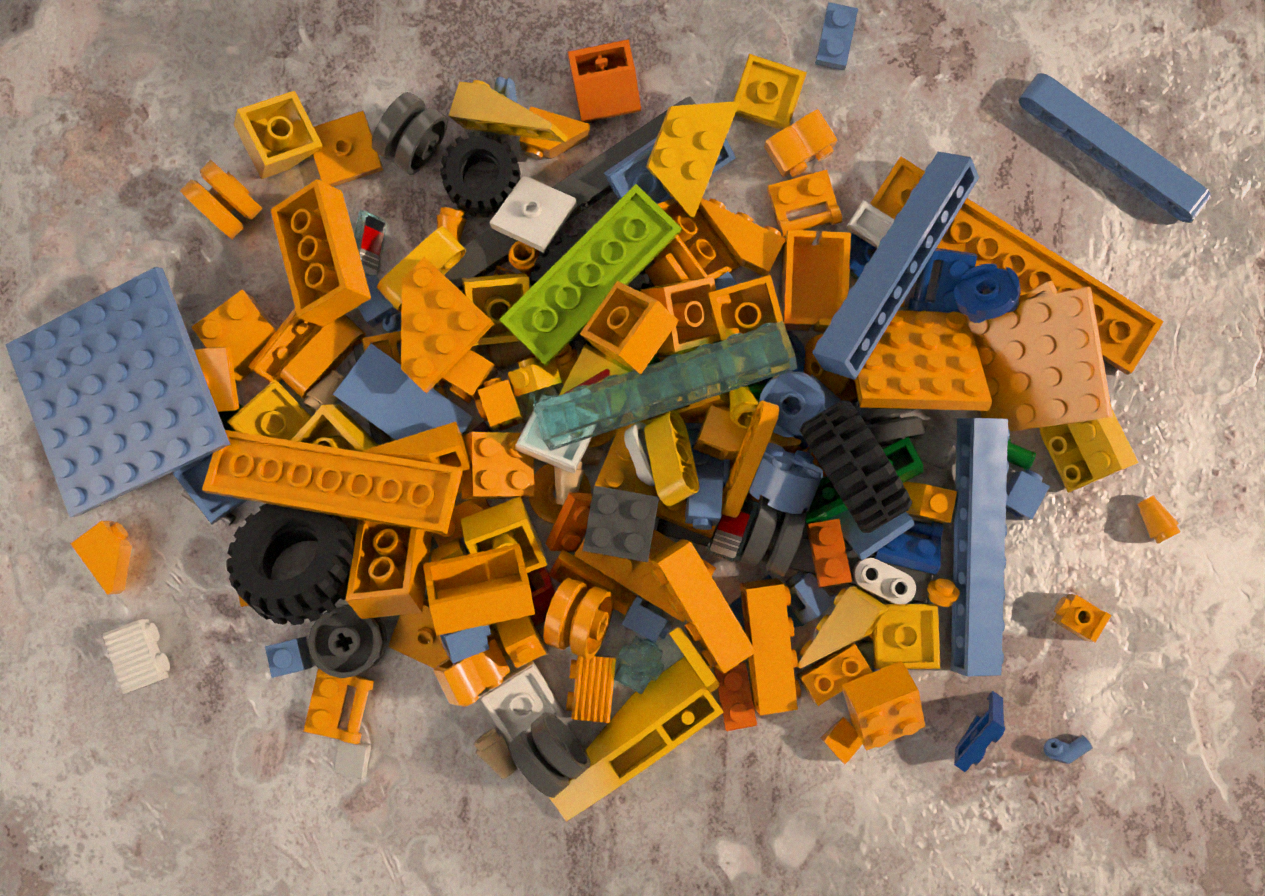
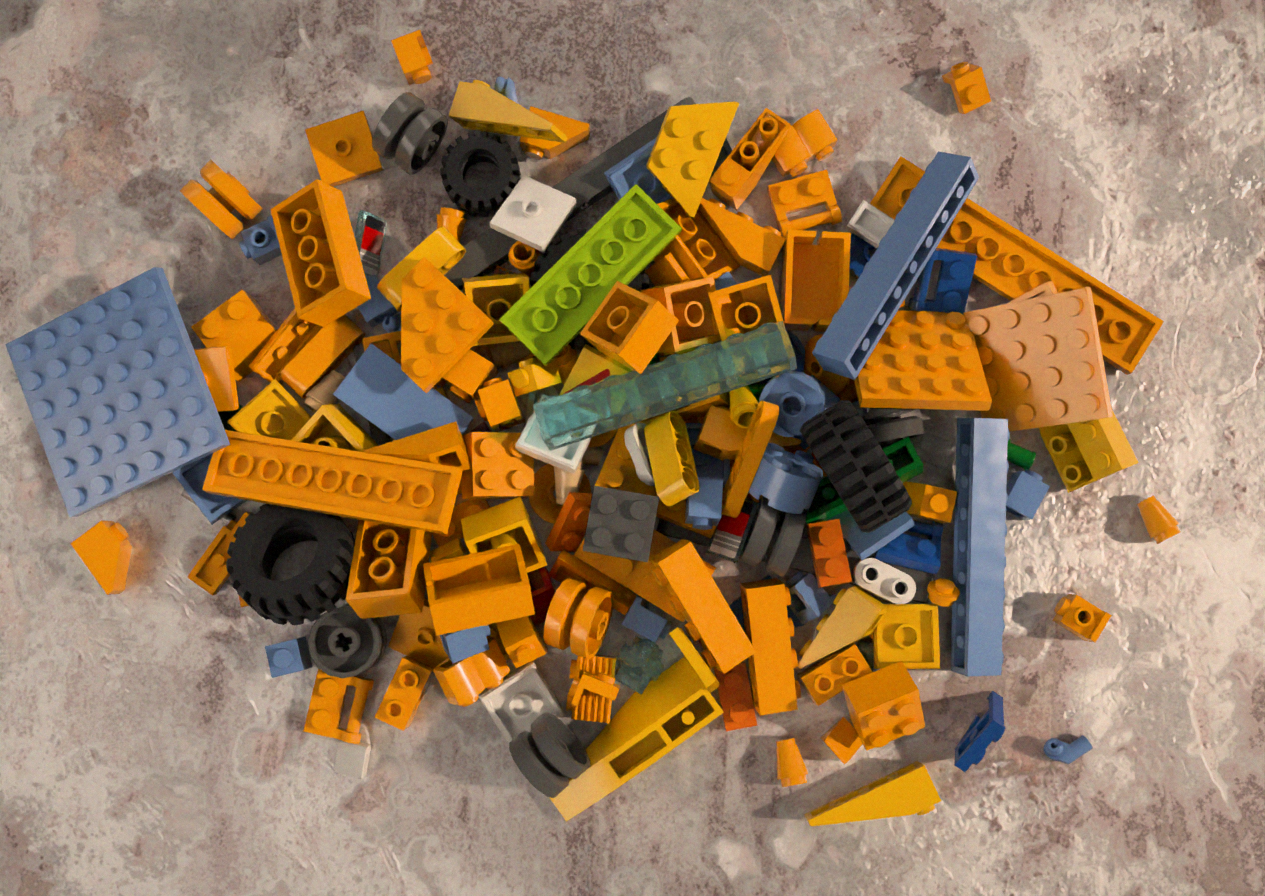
(136, 655): white brick -> none
(211, 568): none -> light orange hinge
(265, 251): none -> medium blue brick
(276, 133): yellow slope -> none
(405, 693): none -> light orange brick
(413, 57): none -> light orange brick
(495, 752): tan cone -> none
(600, 684): none -> light orange bracket
(604, 81): orange slope -> none
(749, 159): none -> light orange slope
(768, 92): yellow tile -> none
(790, 764): none -> light orange cone
(836, 36): medium blue plate -> none
(894, 795): none -> yellow slope
(967, 86): none -> light orange bracket
(1003, 297): blue plate -> none
(1114, 148): medium blue beam -> none

